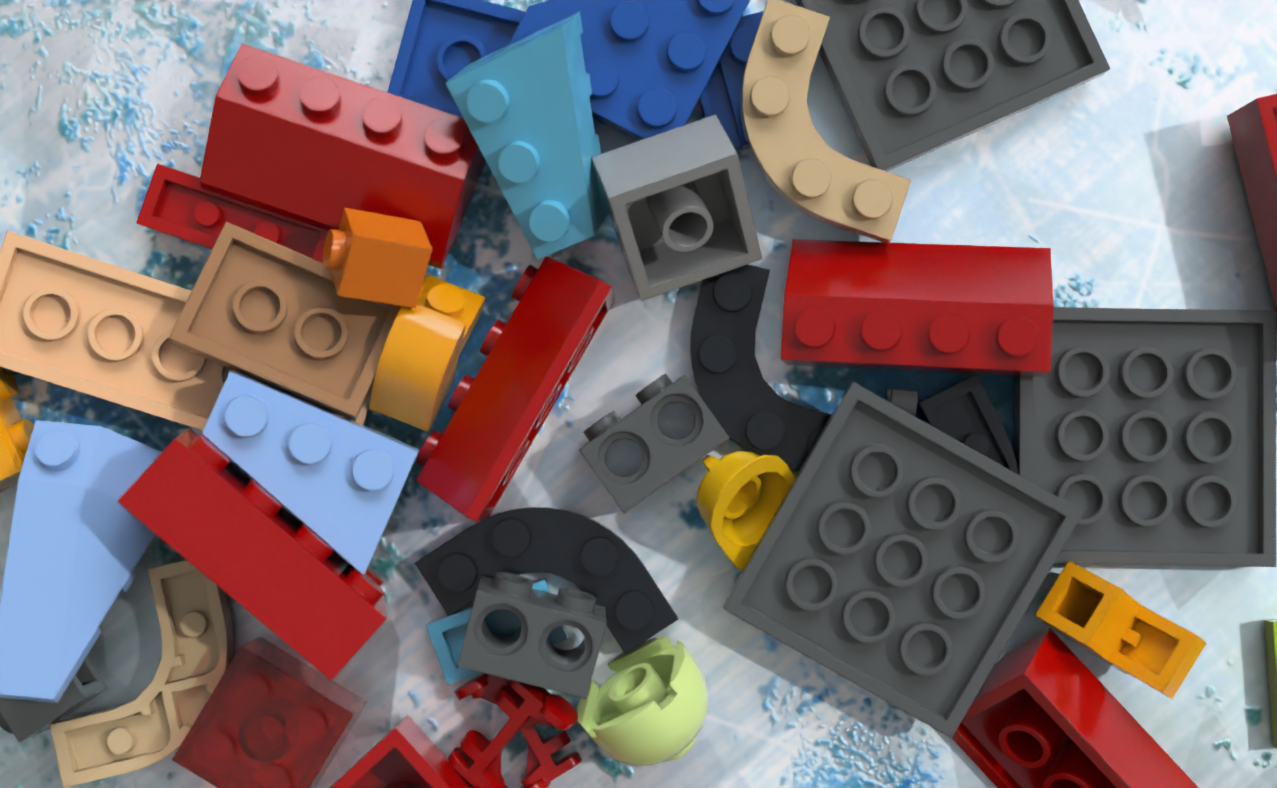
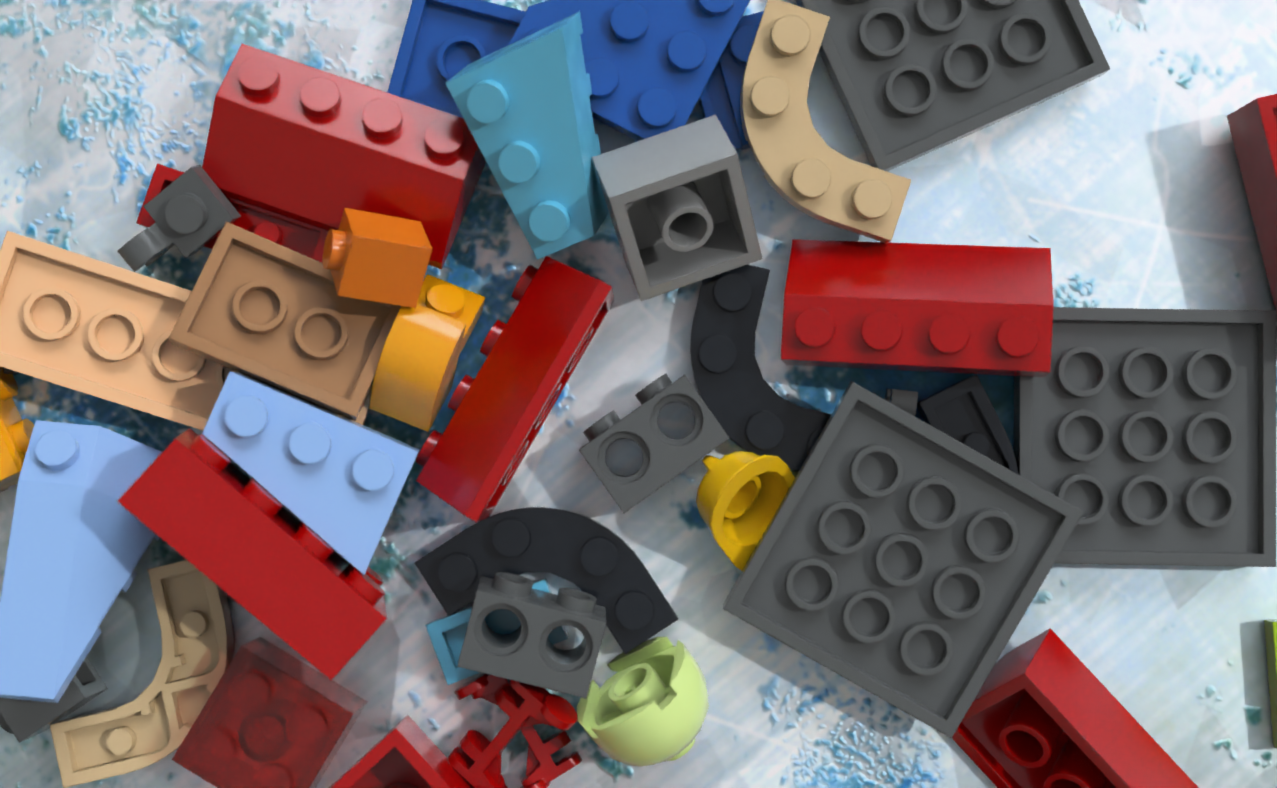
(185, 215): none -> dark grey plate
(1120, 629): light orange brick -> none

